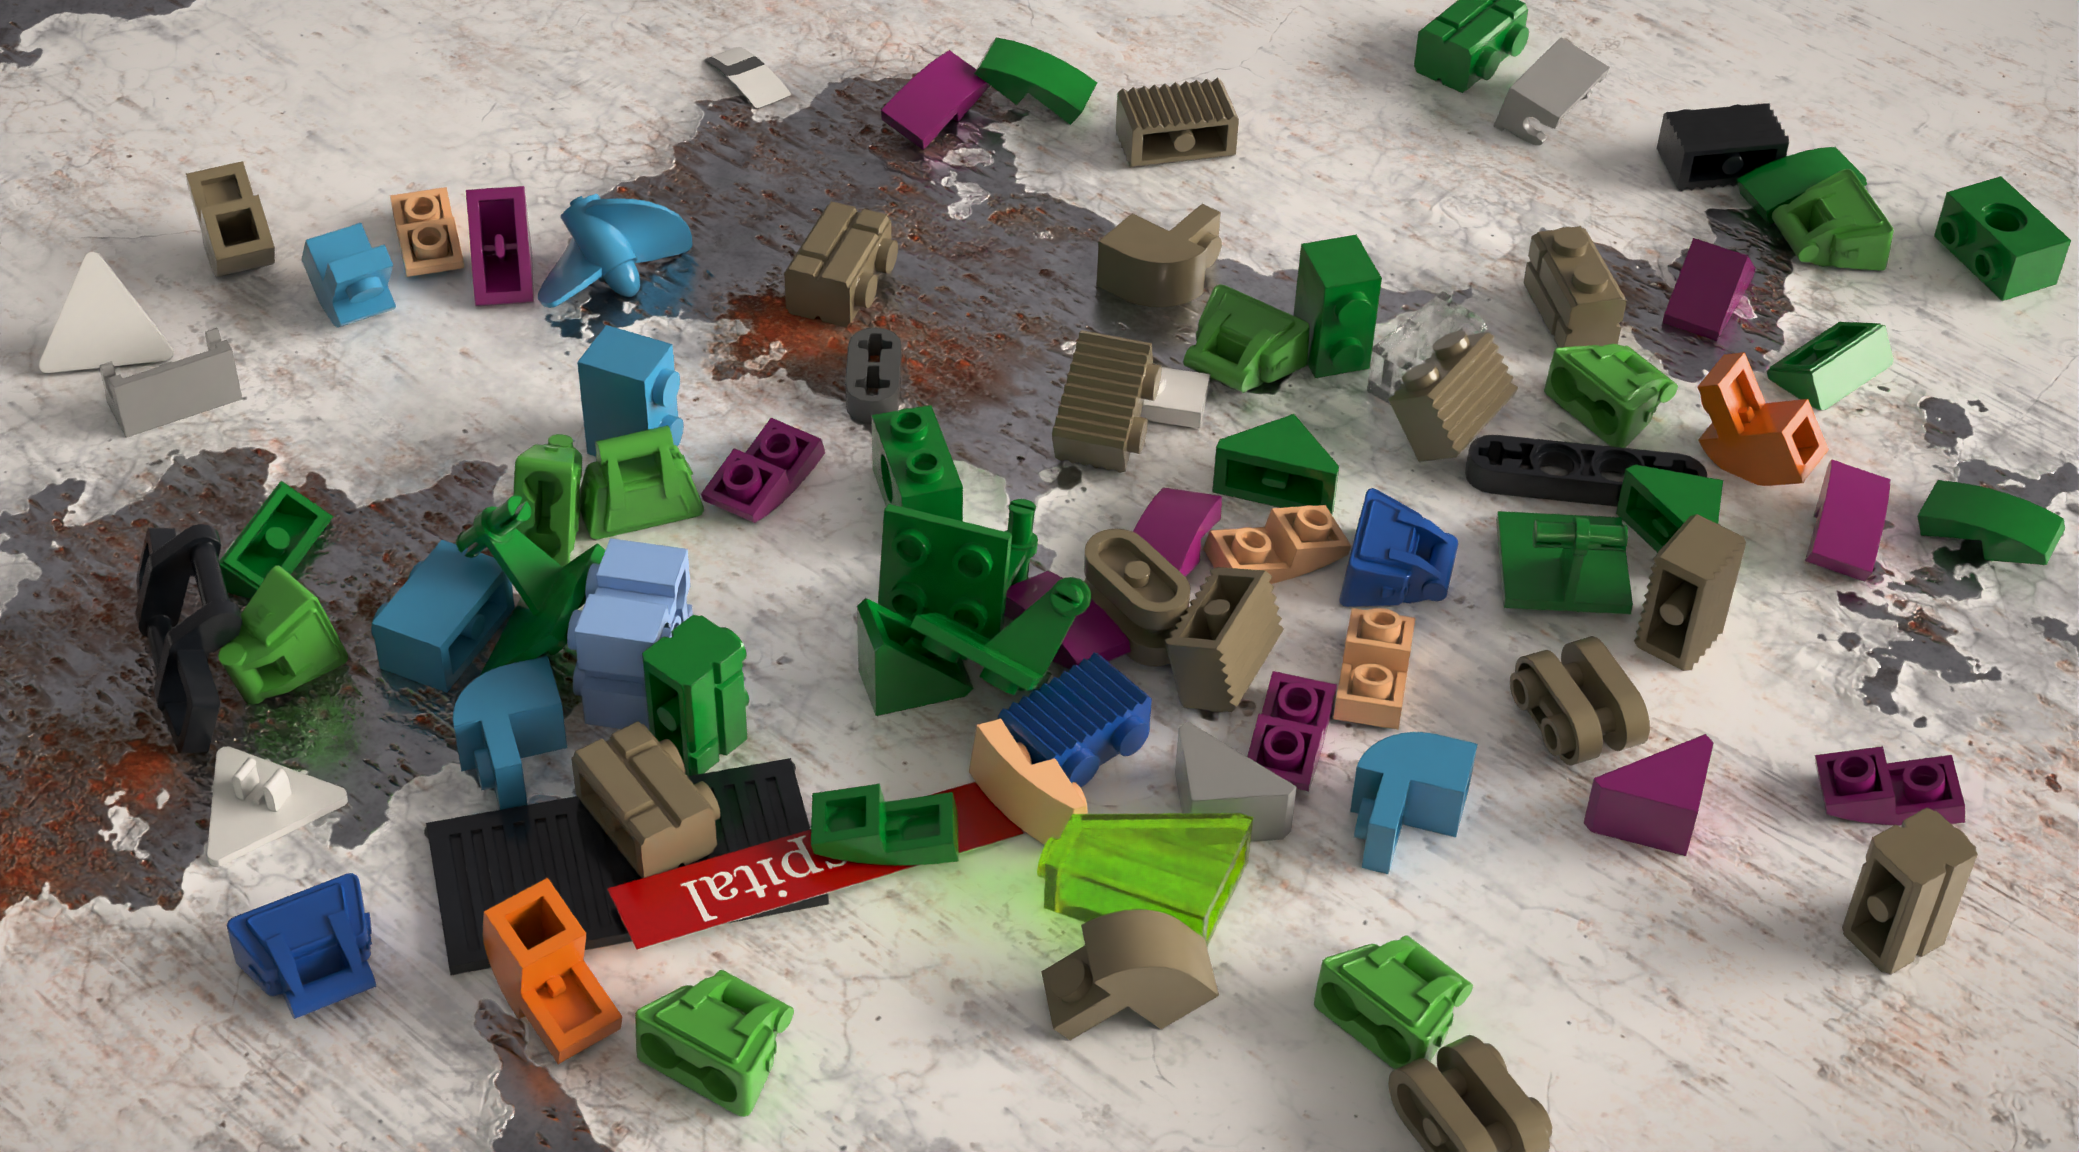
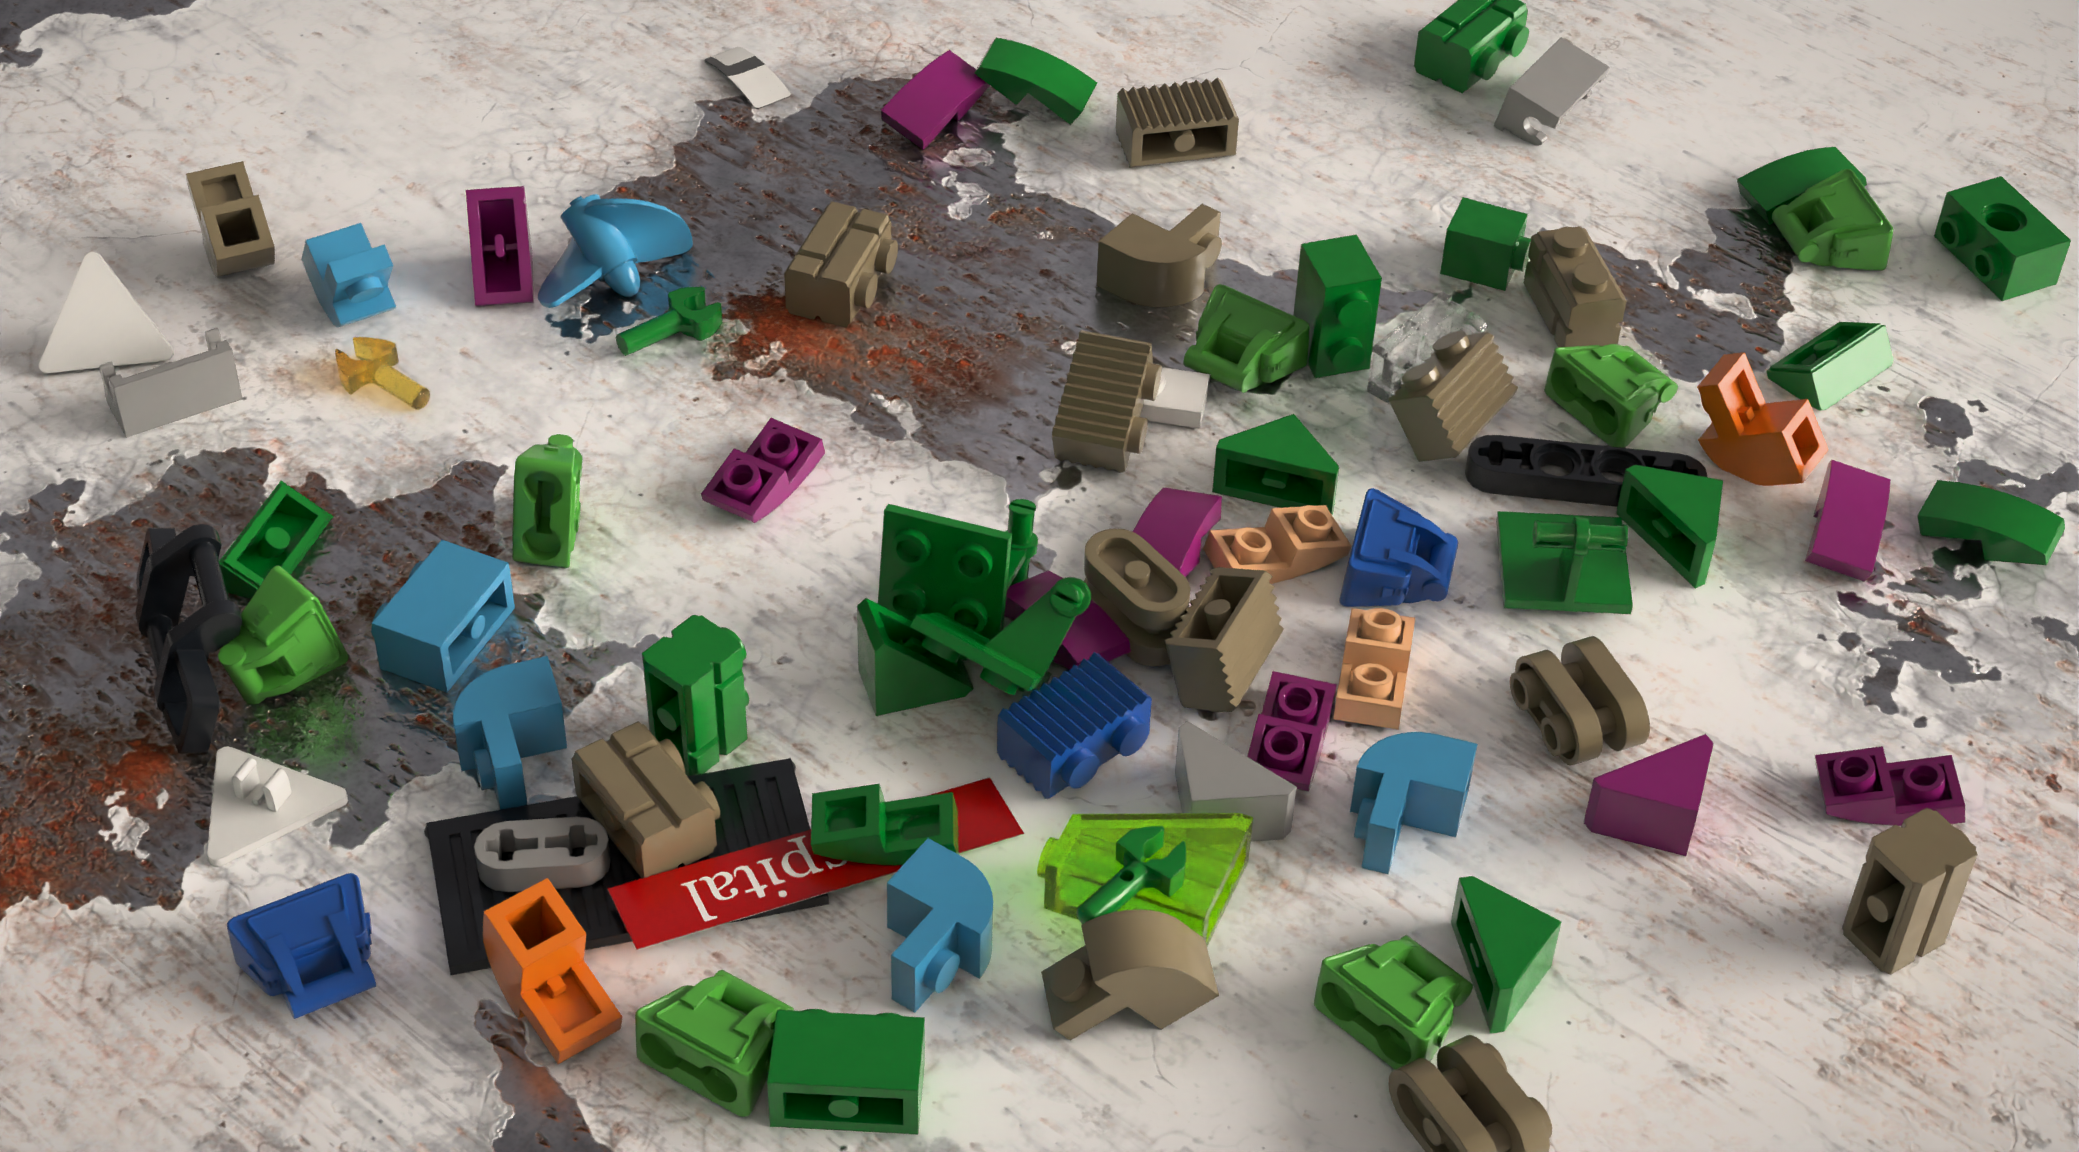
(376, 367): none -> clear yellow bar
(426, 232): light nougat slope -> none
(541, 852): none -> light grey beam
(545, 587): green plate -> none
(628, 386): dark azure brick -> none
(628, 607): light blue brick -> none
(637, 484): bright green piece -> none
(685, 314): none -> green bar
(846, 1071): none -> green brick
(865, 374): dark grey beam -> none
(915, 463): green brick -> none
(947, 922): none -> dark azure brick
(1029, 794): light nougat slope -> none
(1131, 851): none -> green bar
(1485, 244): none -> green brick
(1503, 947): none -> green slope
(1690, 592): dark tan brick -> none
(1708, 289): magenta slope -> none
(1719, 143): black brick -> none

